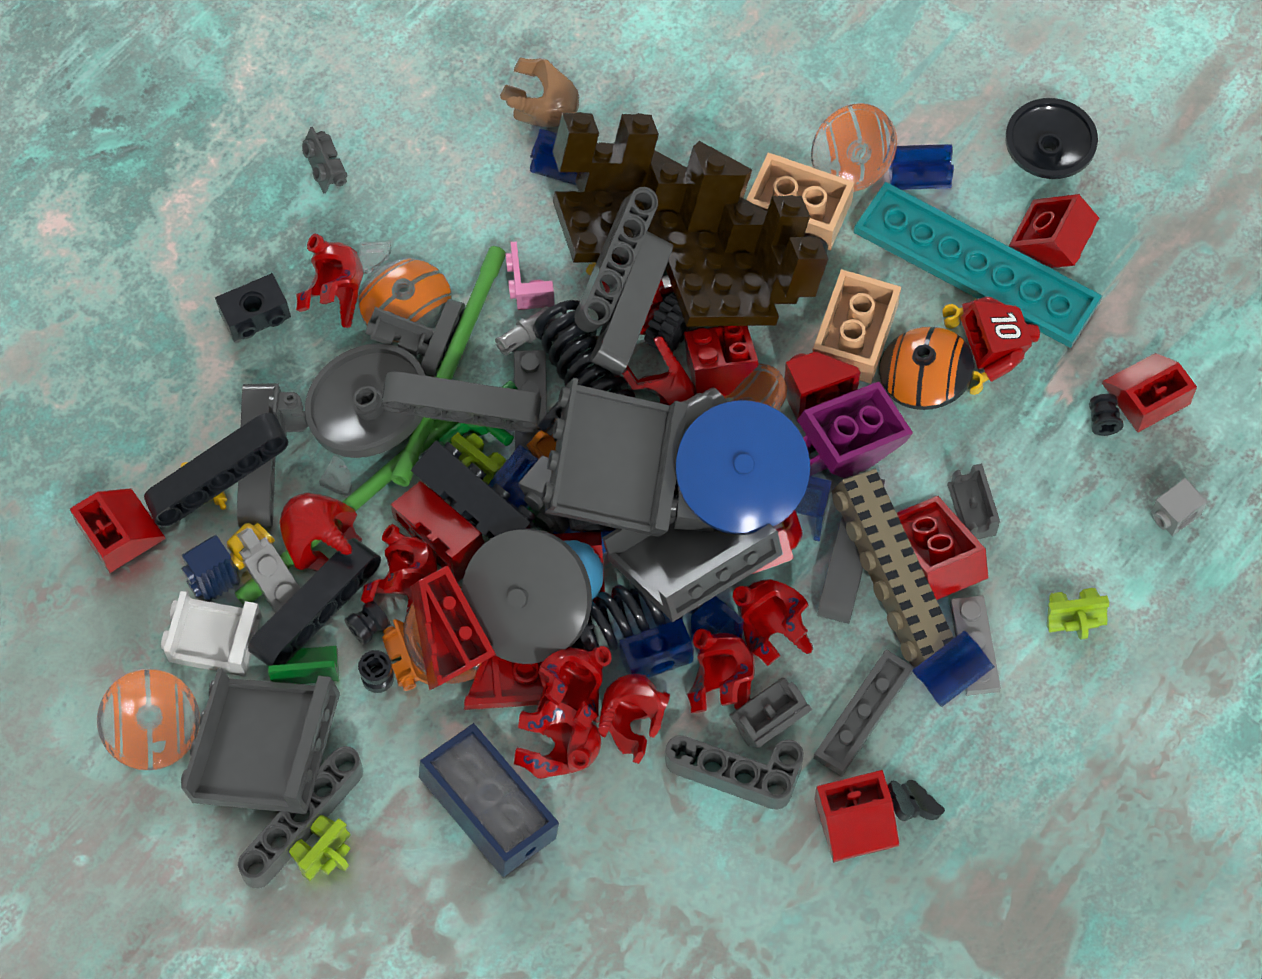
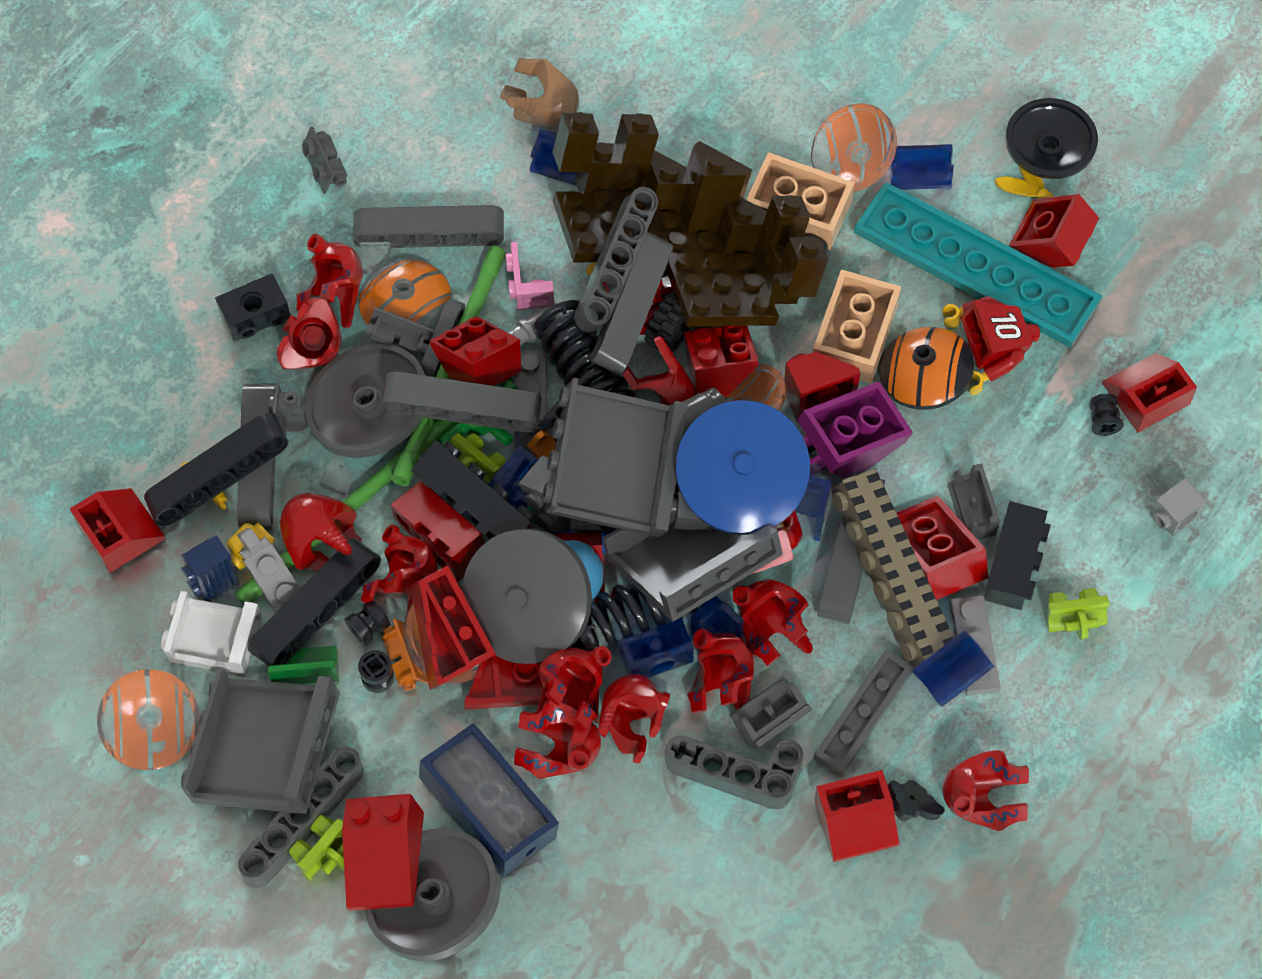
(311, 337): none -> red piece
(381, 851): none -> red slope
(430, 226): none -> dark grey beam
(452, 902): none -> dark grey dish
(478, 352): none -> red slope
(970, 781): none -> red piece
(1017, 556): none -> black brick
(1031, 185): none -> yellow piece

